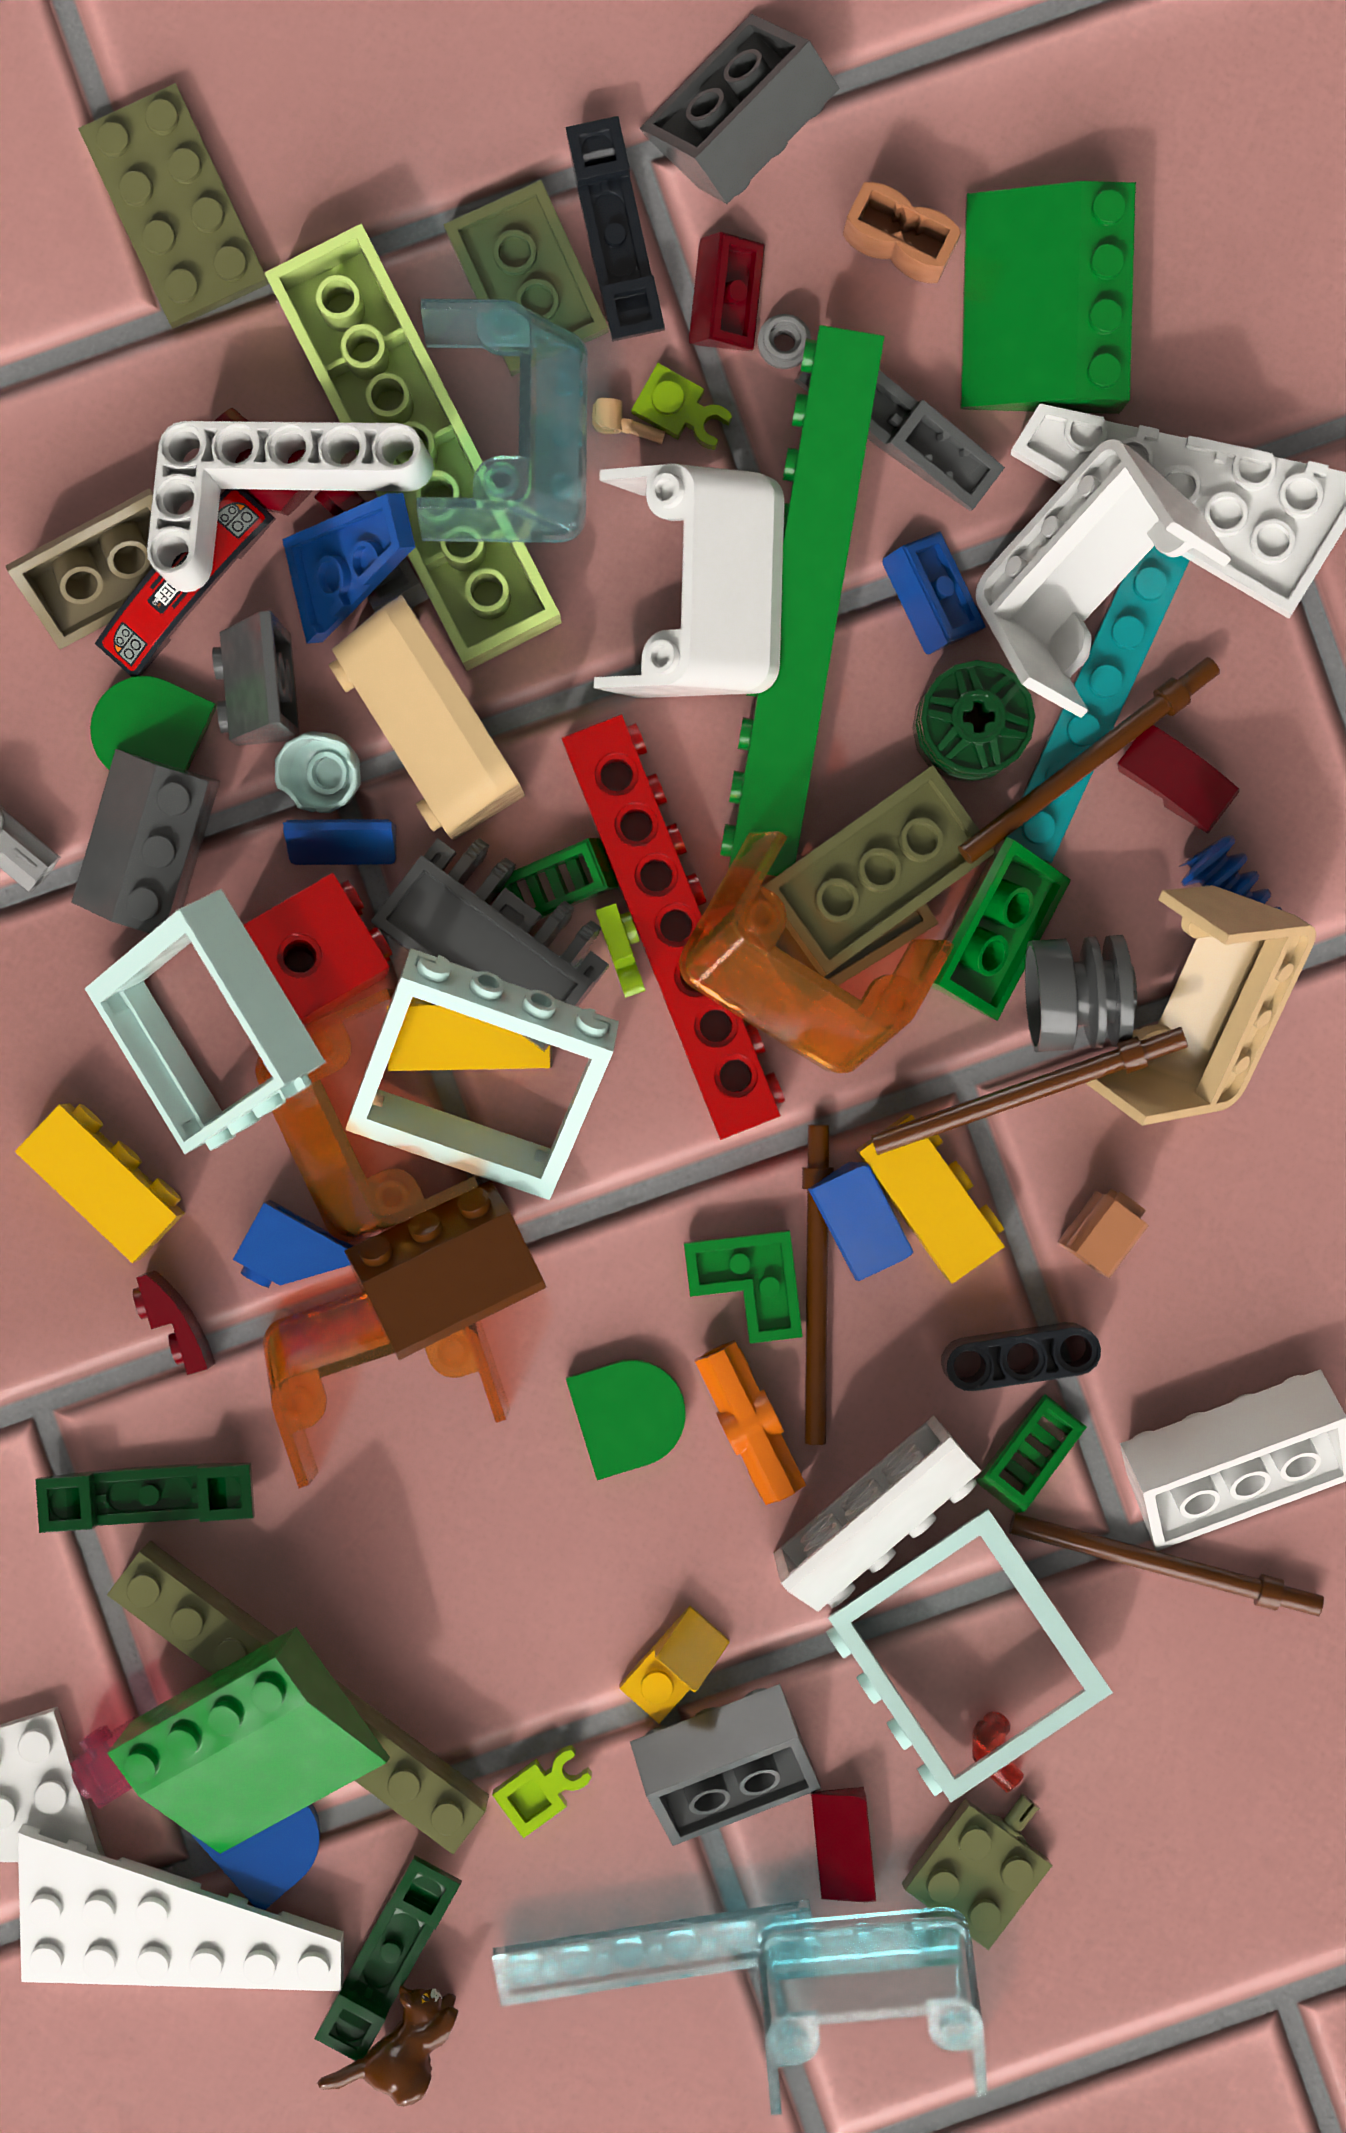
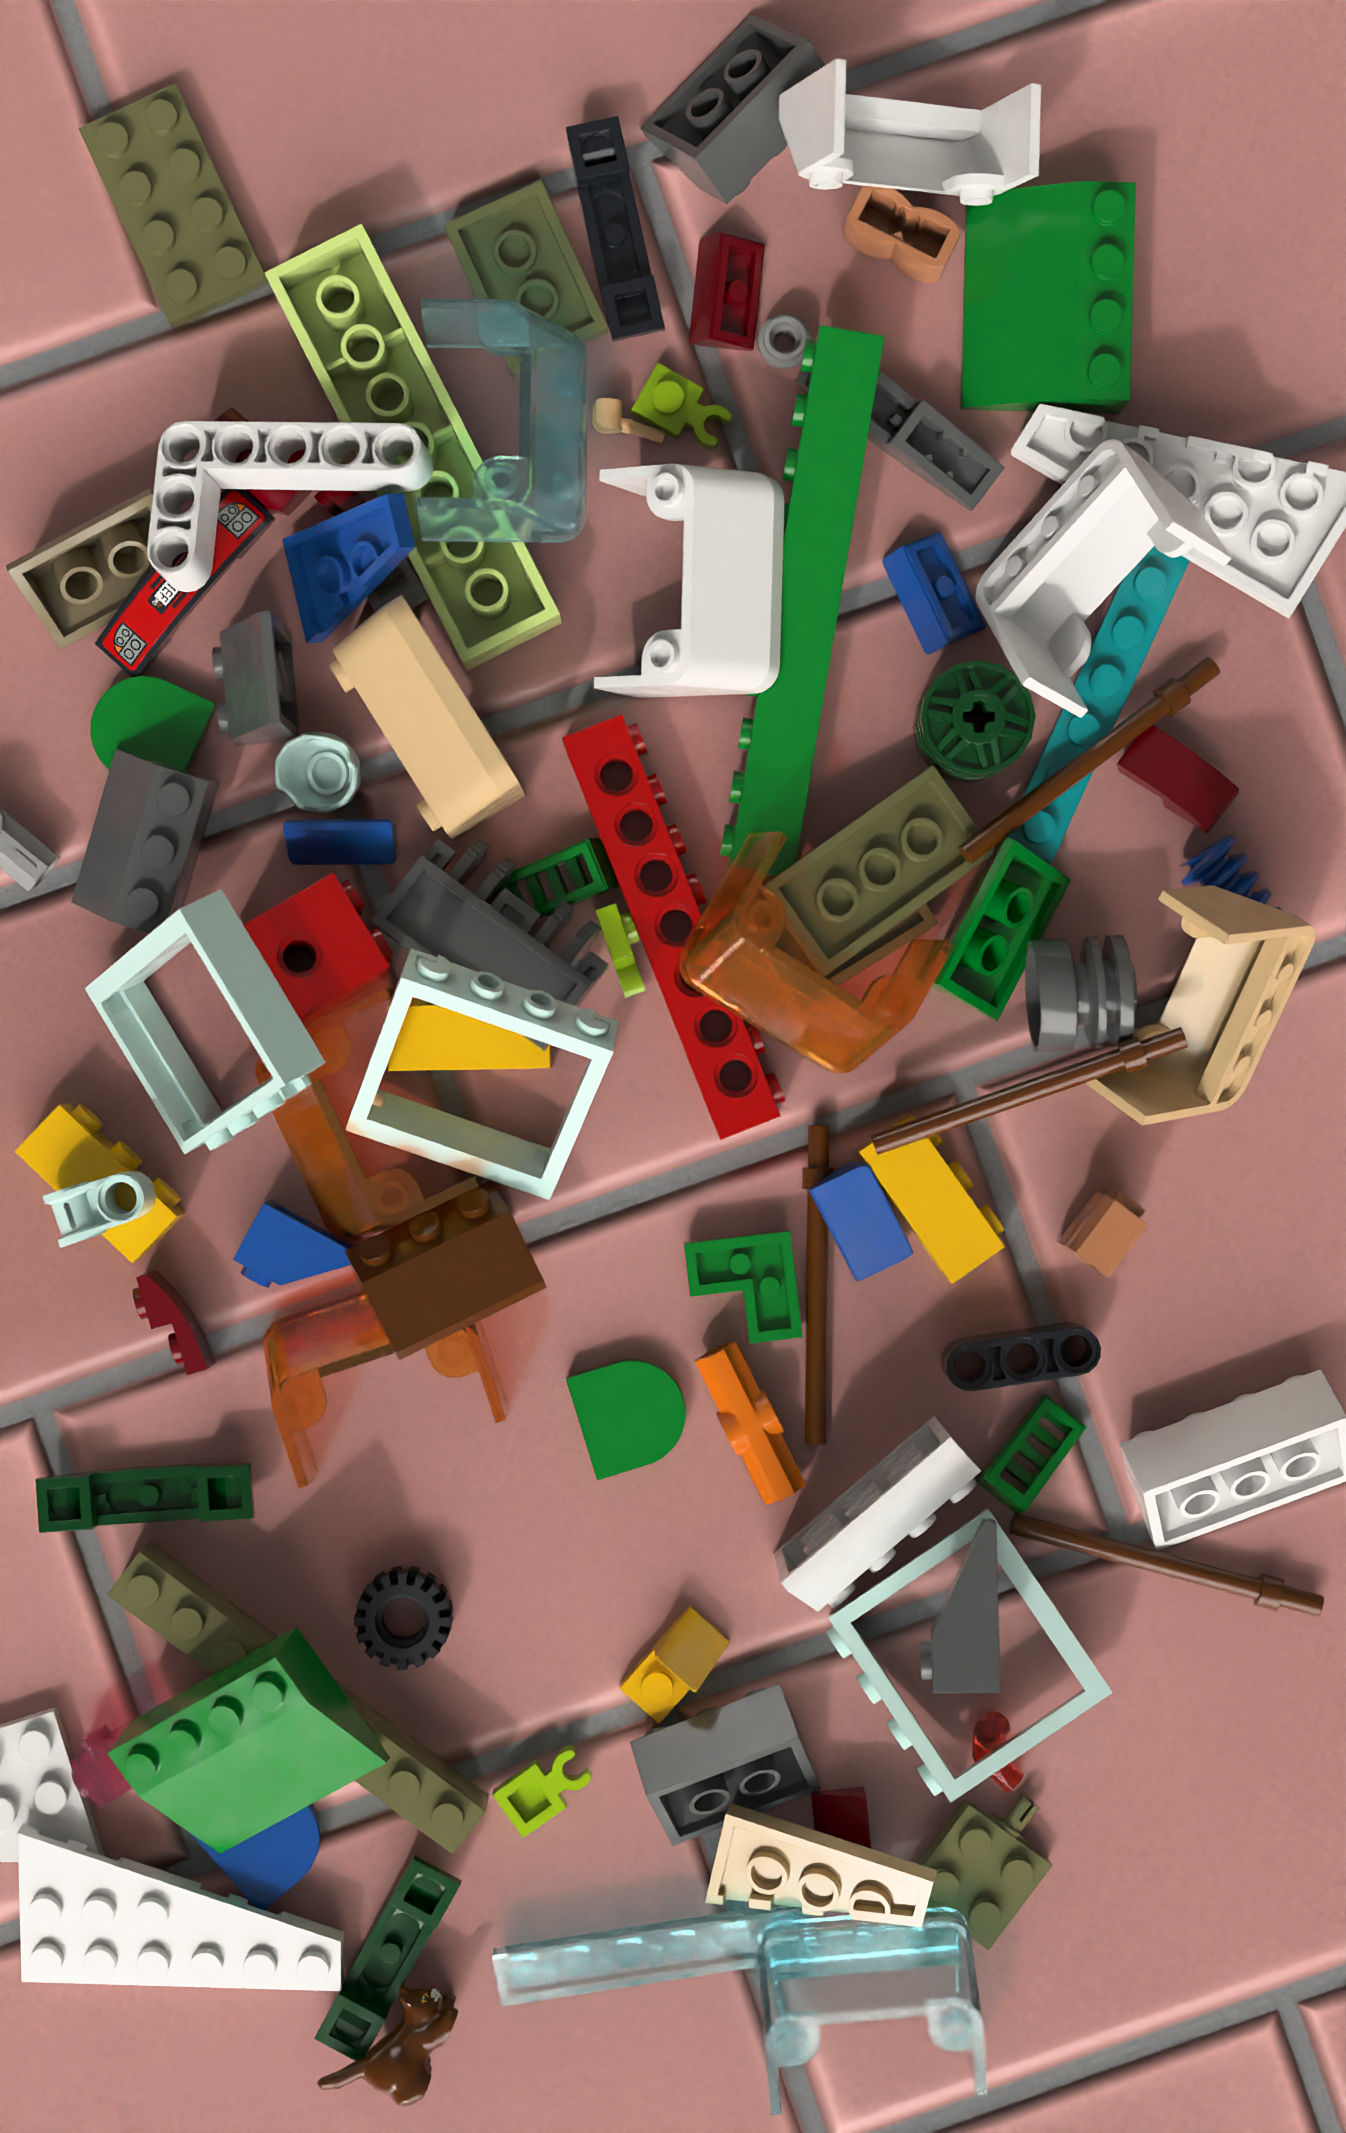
(92, 1208): none -> light aqua piece
(397, 1649): none -> black tyre
(795, 1866): none -> wing
(909, 143): none -> white windscreen
(966, 1630): none -> dark grey slope

